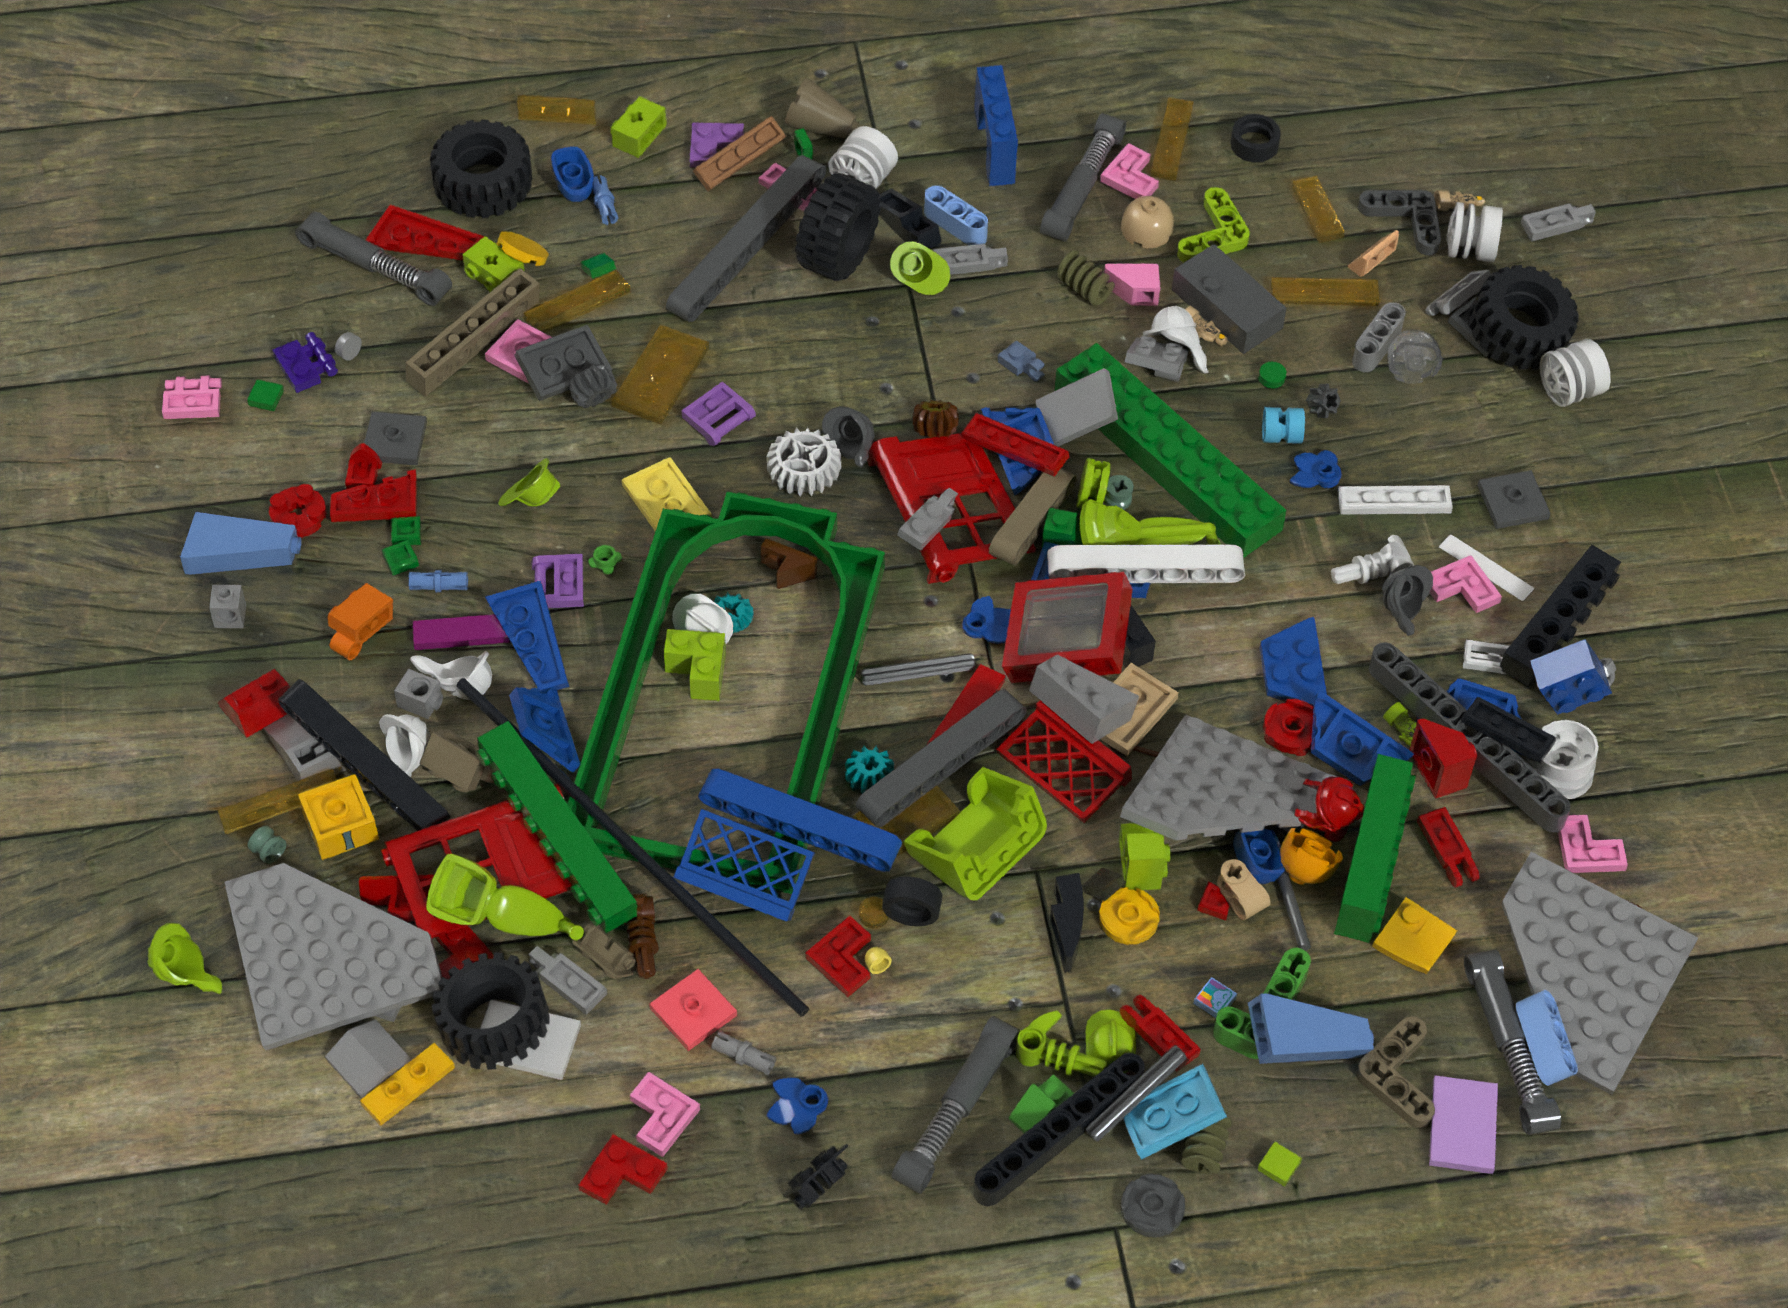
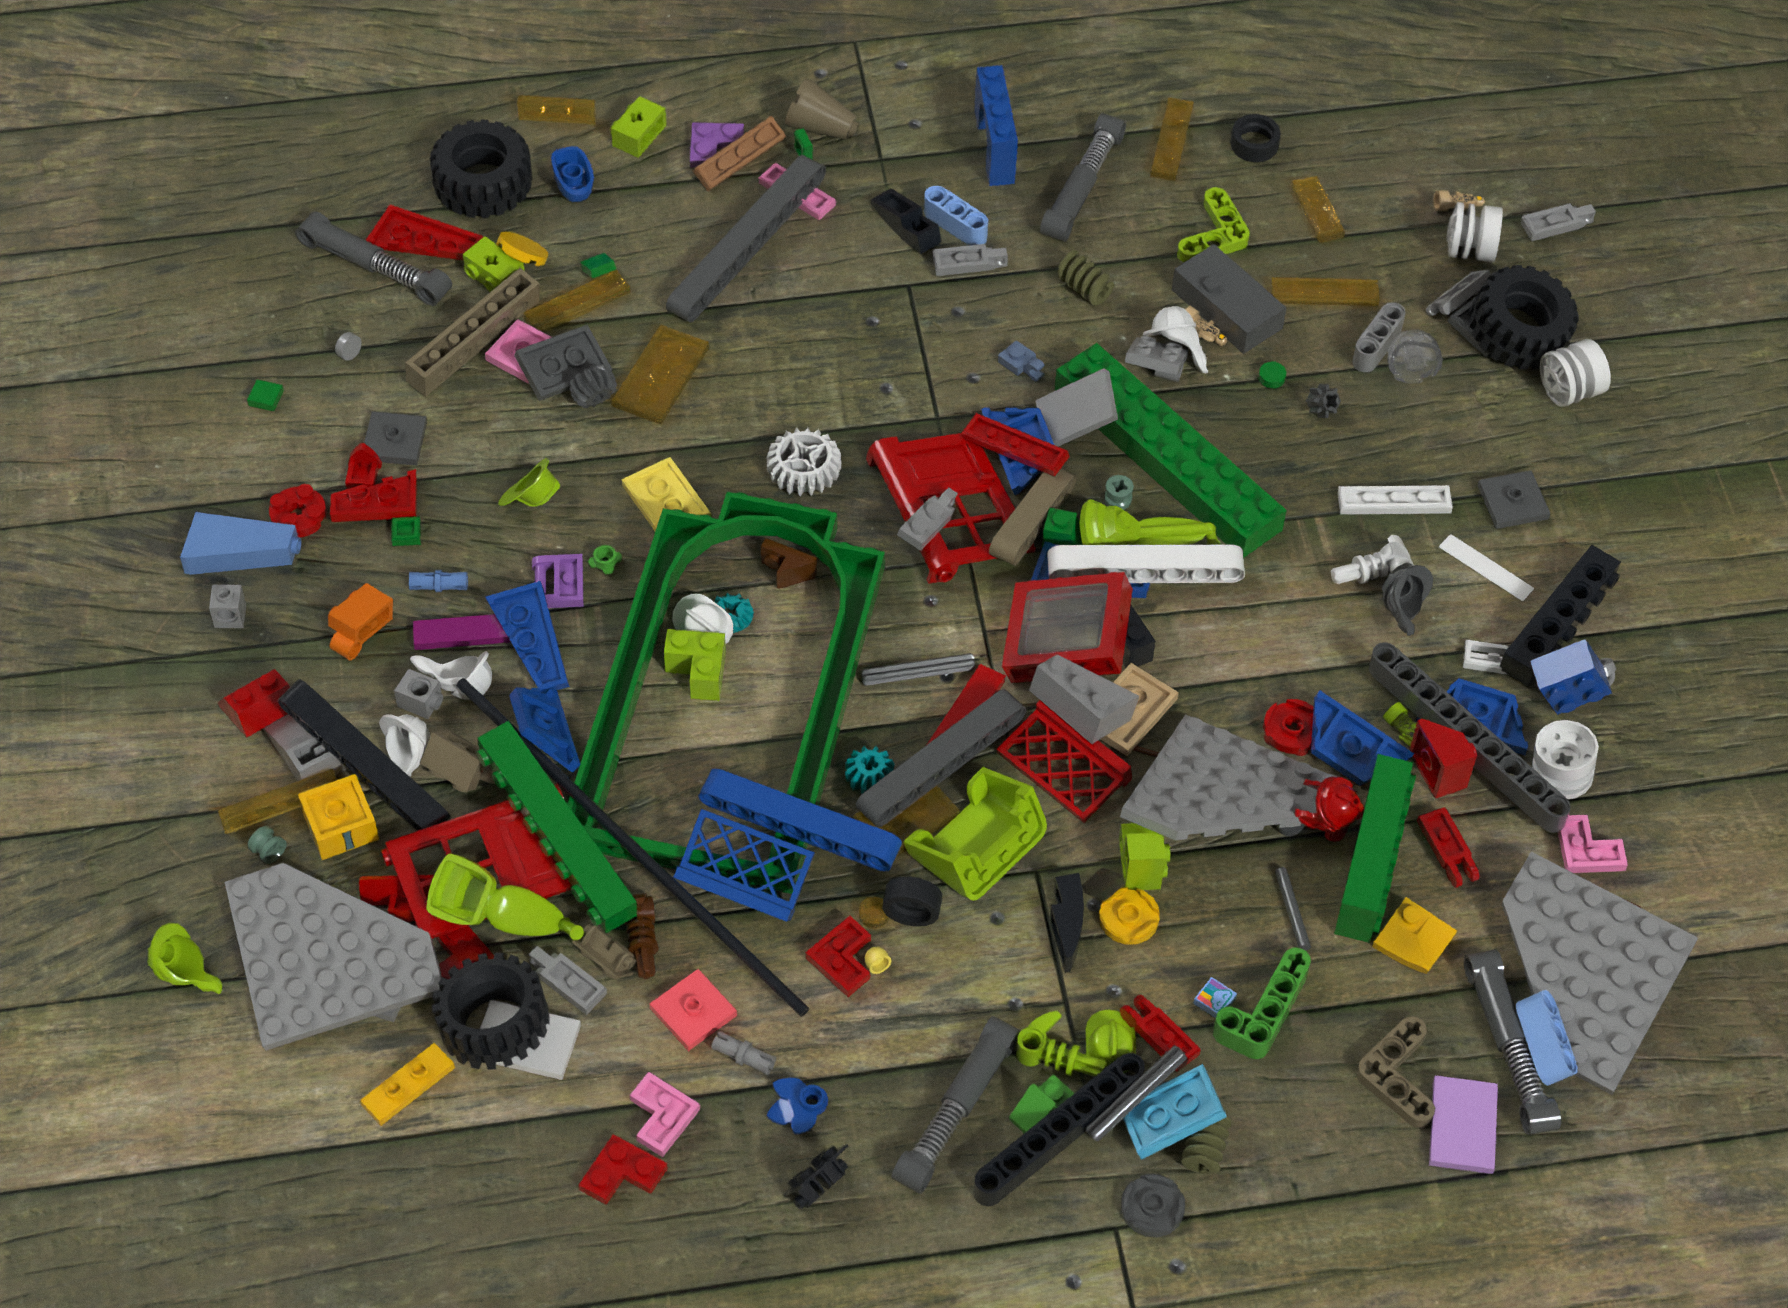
(192, 398): bright pink plate -> none
(297, 366): dark purple plate -> none
(366, 1057): light grey slope -> none
(400, 557): green tile -> none
(604, 200): medium blue pin -> none
(714, 406): medium lavender plate -> none
(838, 227): black tyre -> none
(850, 431): dark grey piece -> none
(865, 156): white wheel -> none
(920, 268): lime piece -> none
(935, 418): reddish brown gear -> none
(992, 621): blue plate -> none
(1093, 481): lime head -> none
(1126, 175): bright pink plate -> none
(1135, 283): bright pink slope -> none
(1147, 222): tan cylinder -> none
(1213, 902): red tile -> none
(1242, 889): tan piece -> none
(1260, 854): blue piece -> none
(1279, 1164): lime tile -> none
(1283, 425): medium azure wheel -> none
(1293, 663): blue wing -> none
(1304, 1032): medium blue slope -> none
(1308, 857): light orange cylinder -> none
(1316, 470): blue plate -> none
(1375, 254): light nougat slope -> none
(1415, 210): dark grey beam -> none
(1467, 578): bright pink plate -> none
(1509, 729): black tile -> none

